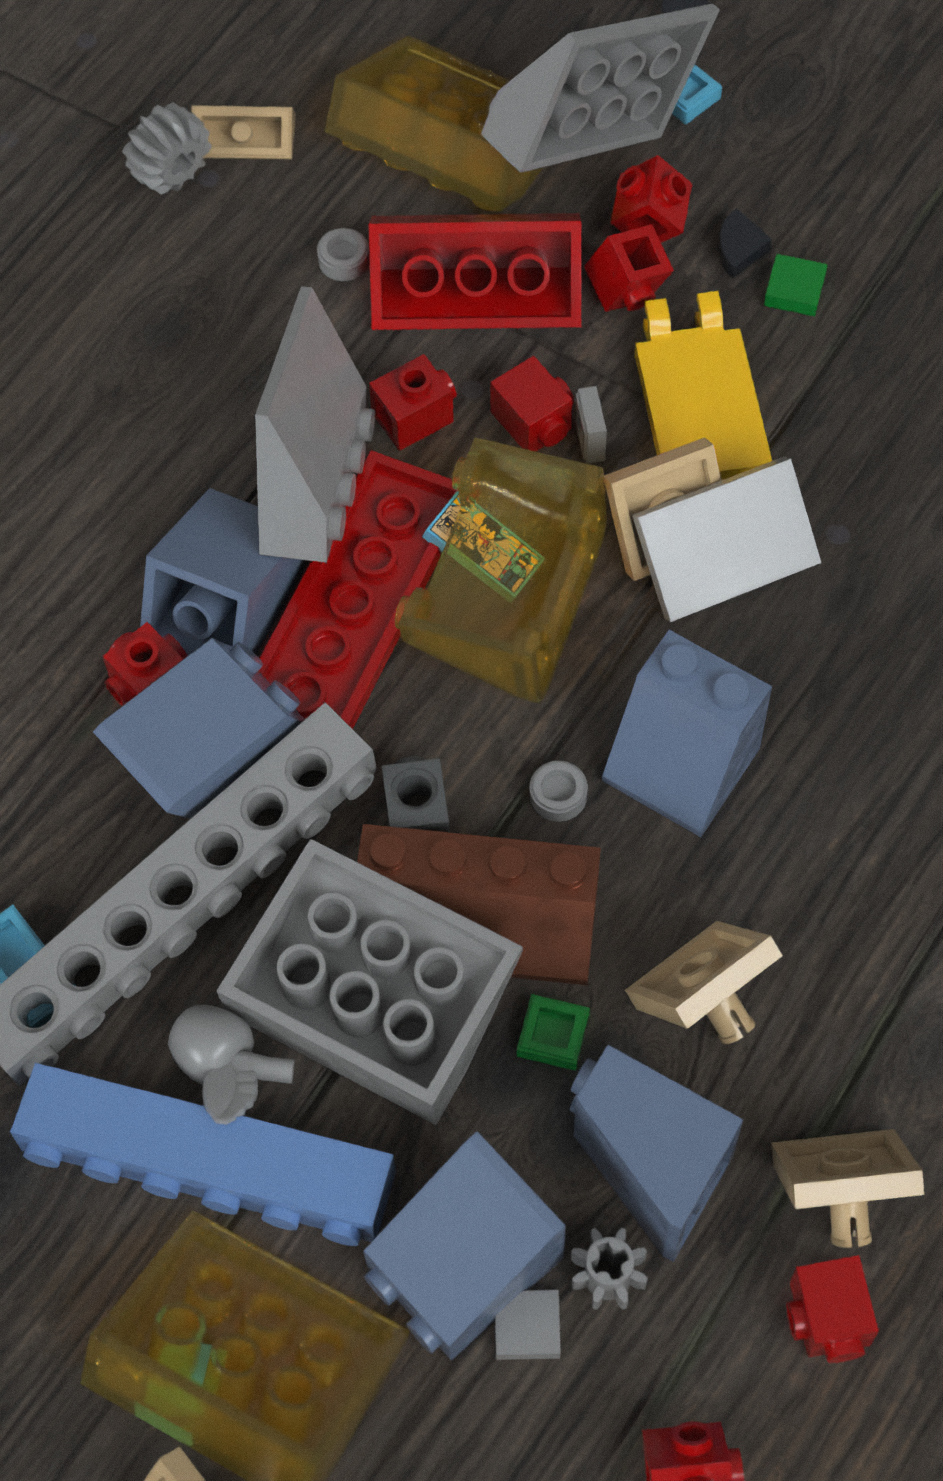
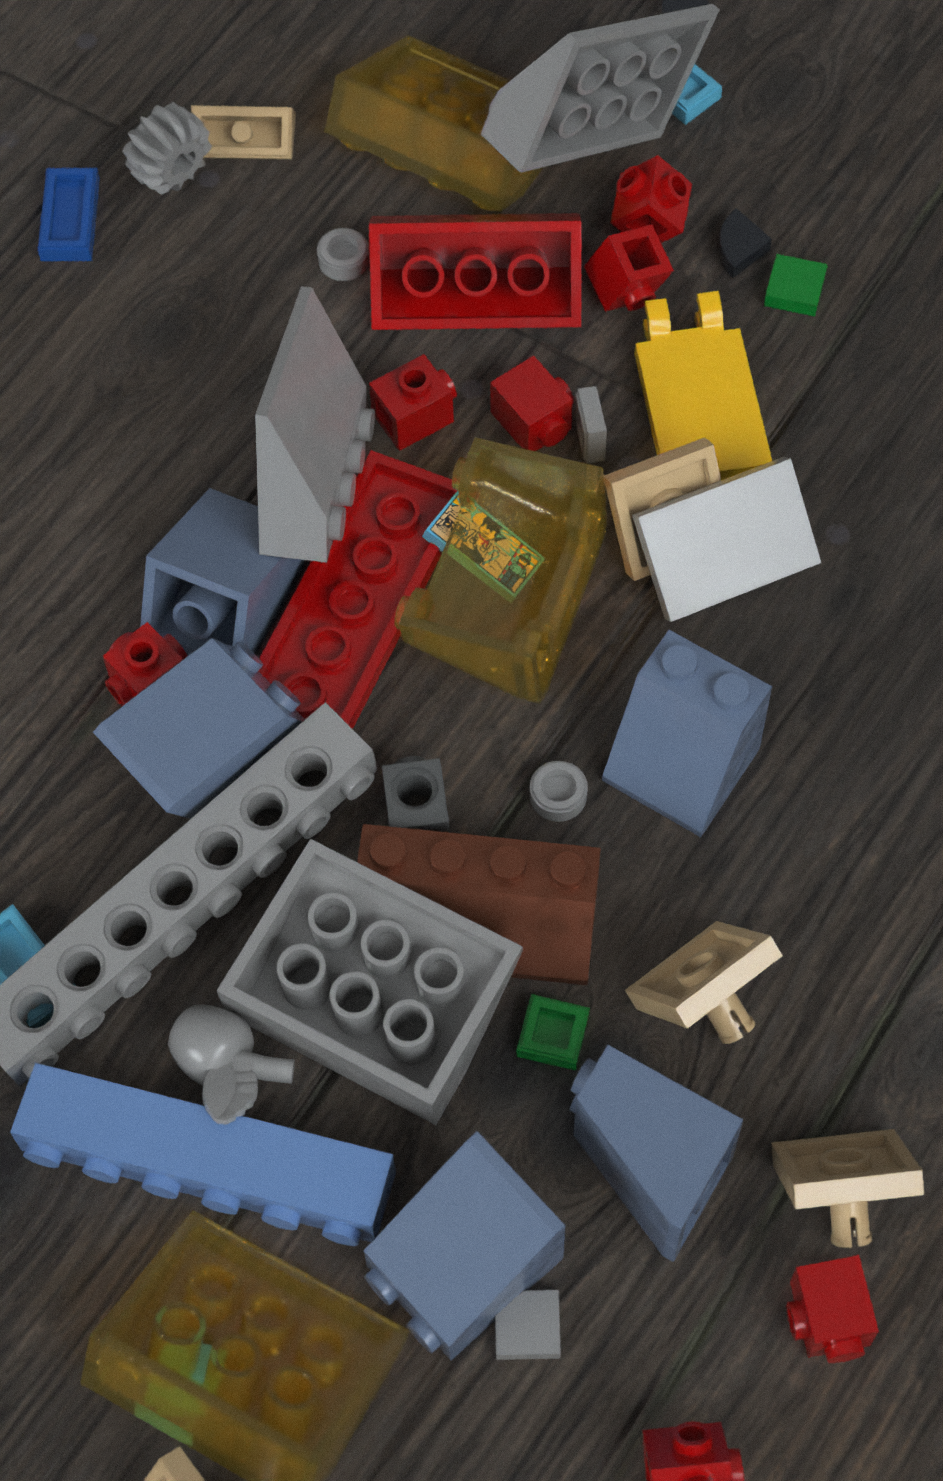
(68, 214): none -> blue tile
(617, 1253): light grey gear -> none

